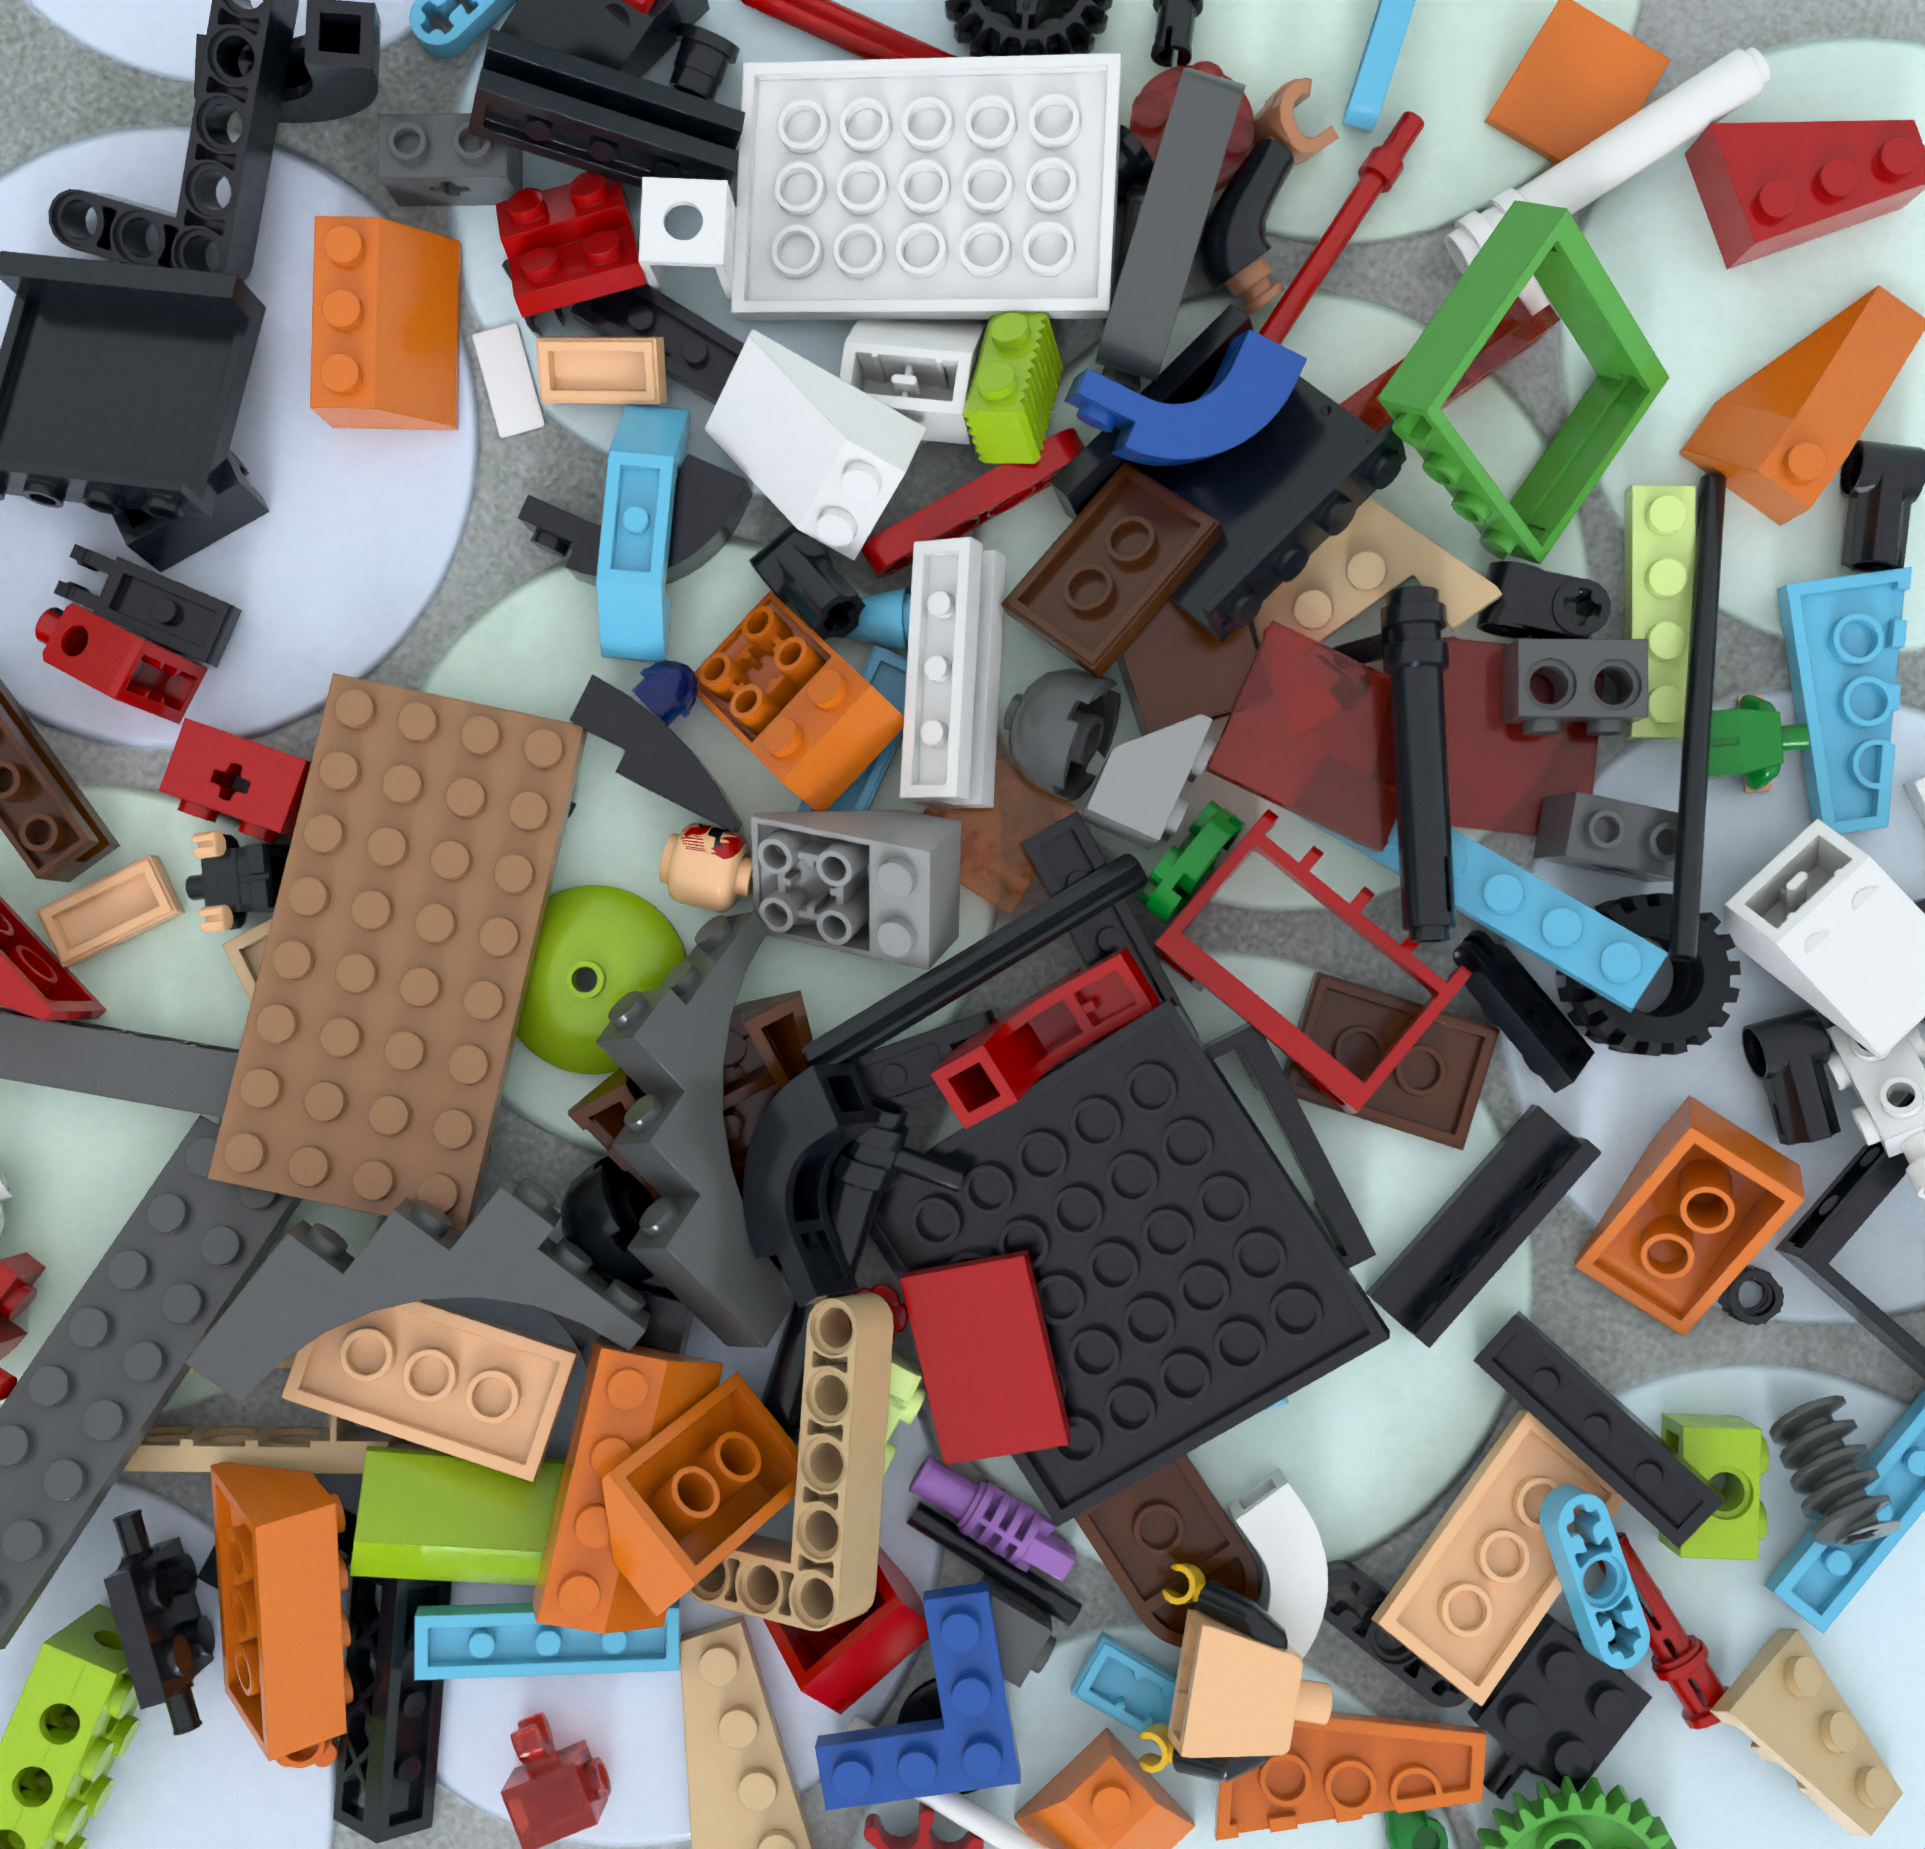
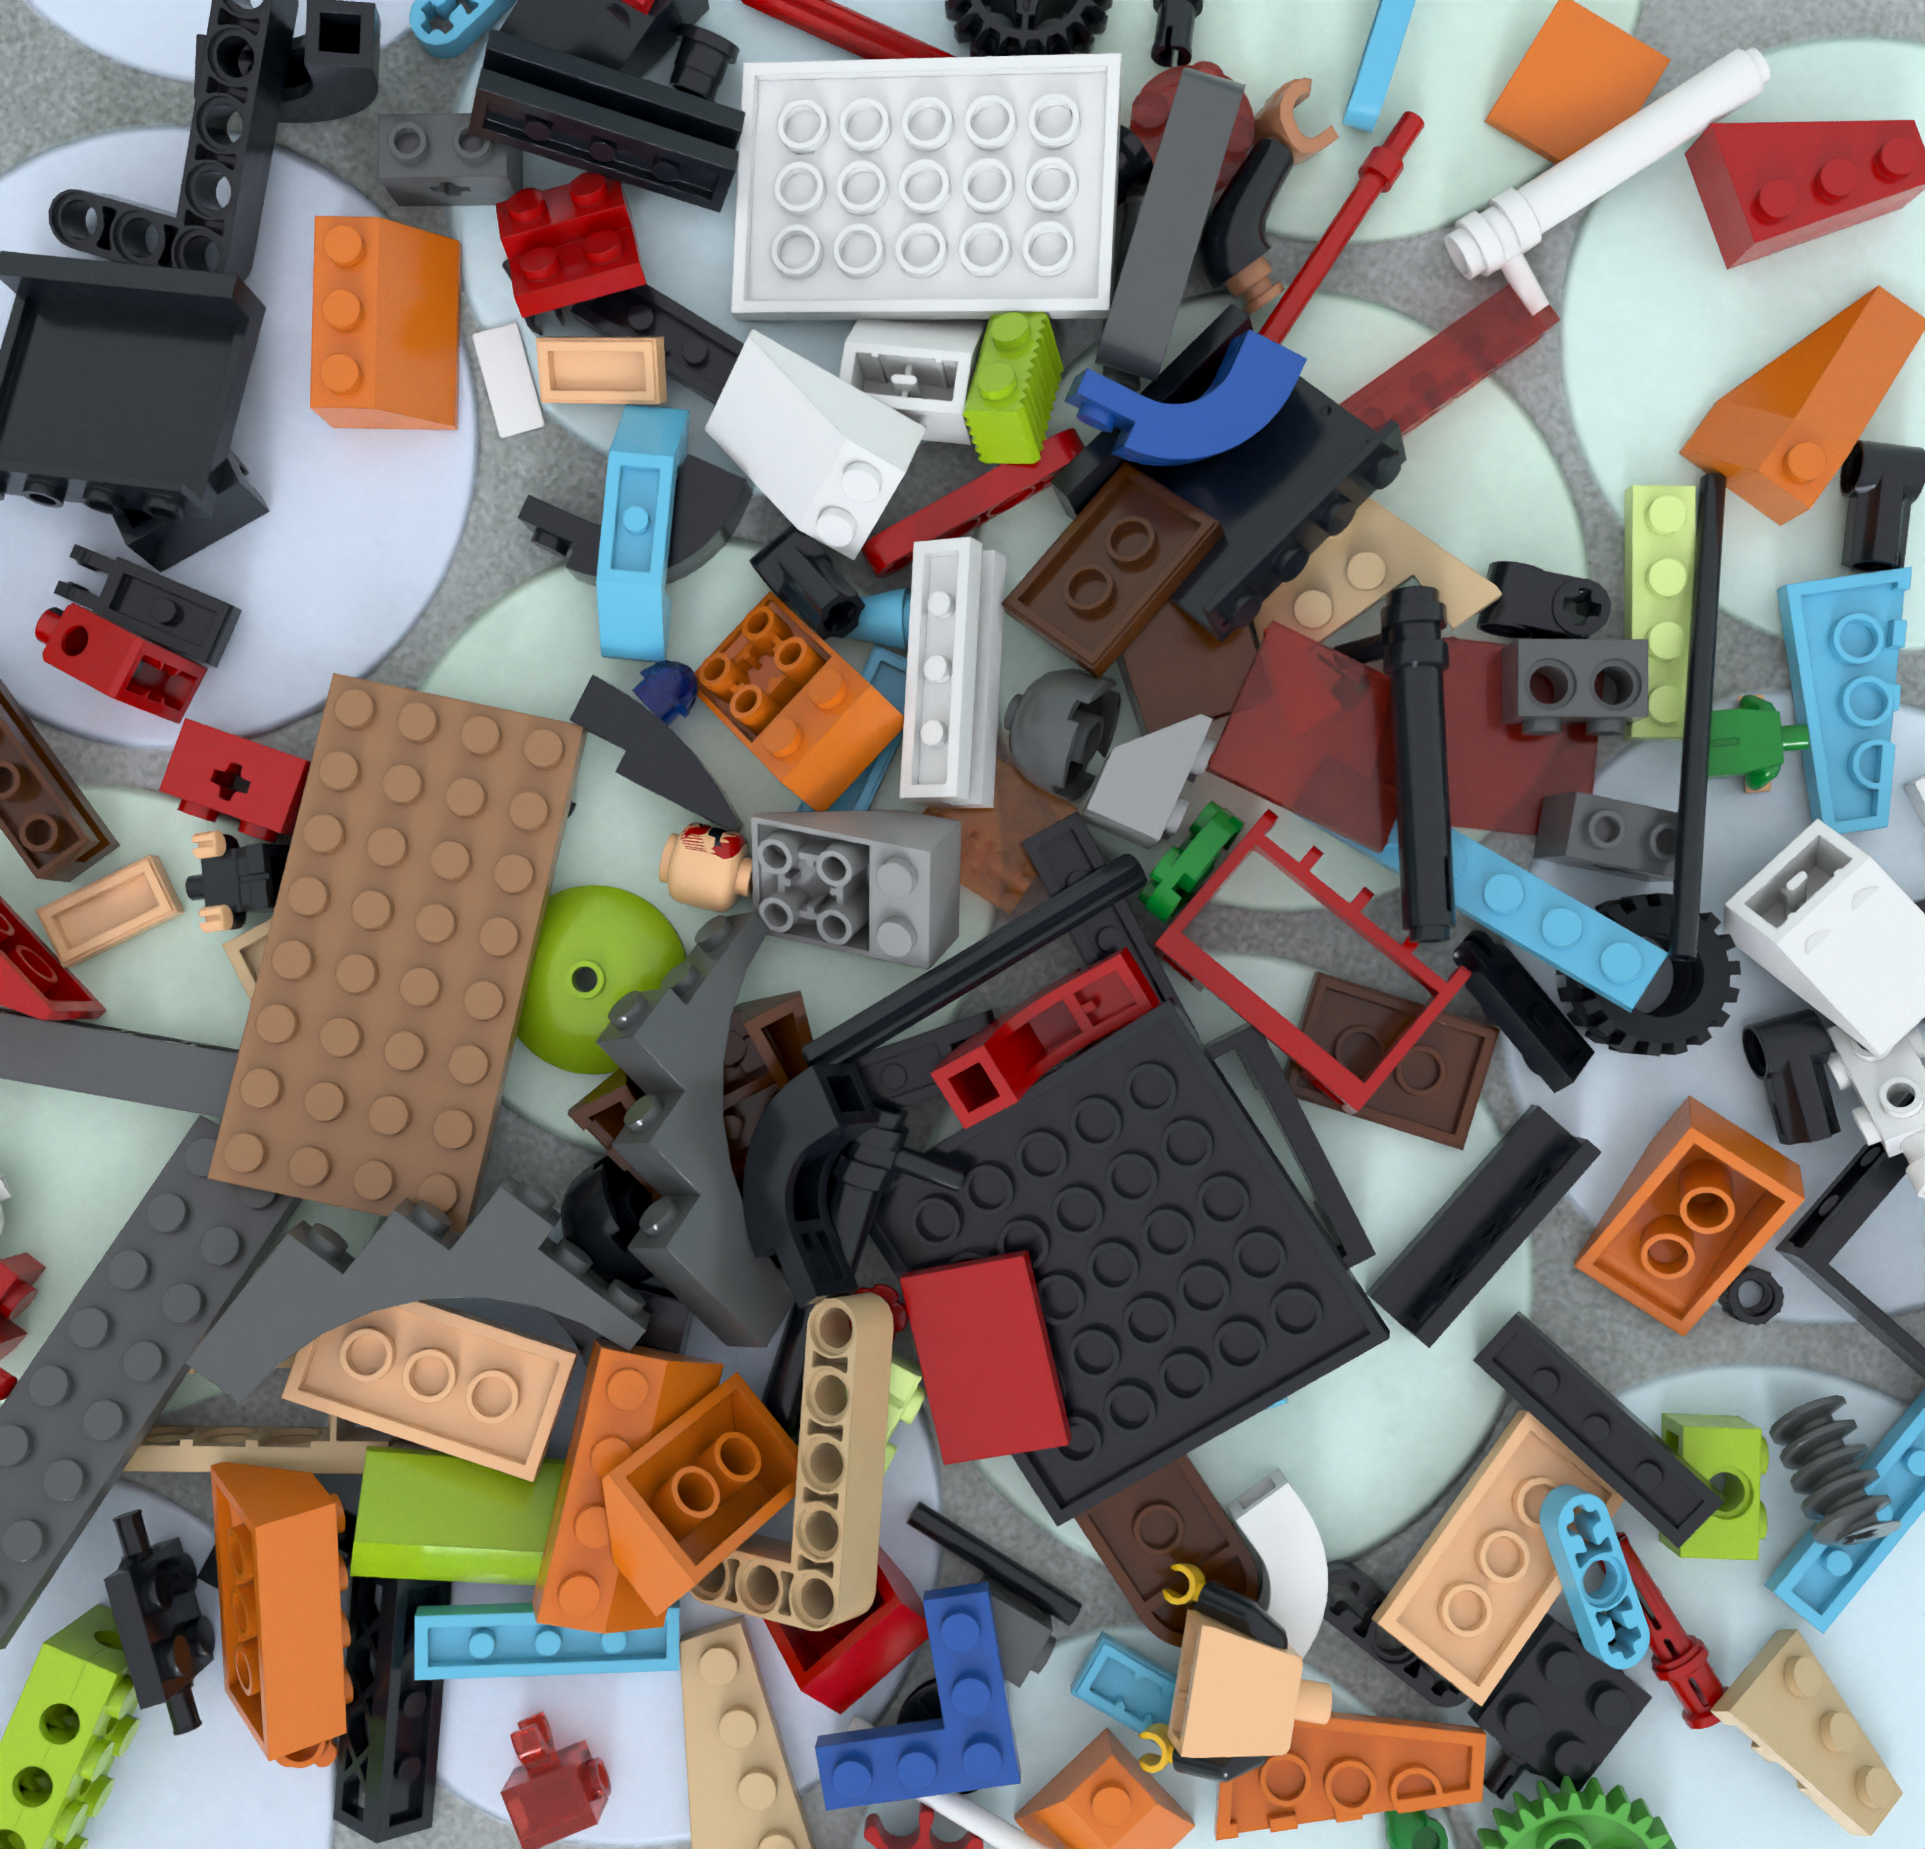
(709, 248): white piece -> none
(995, 1519): medium lavender hinge -> none
(1630, 376): bright green window -> none

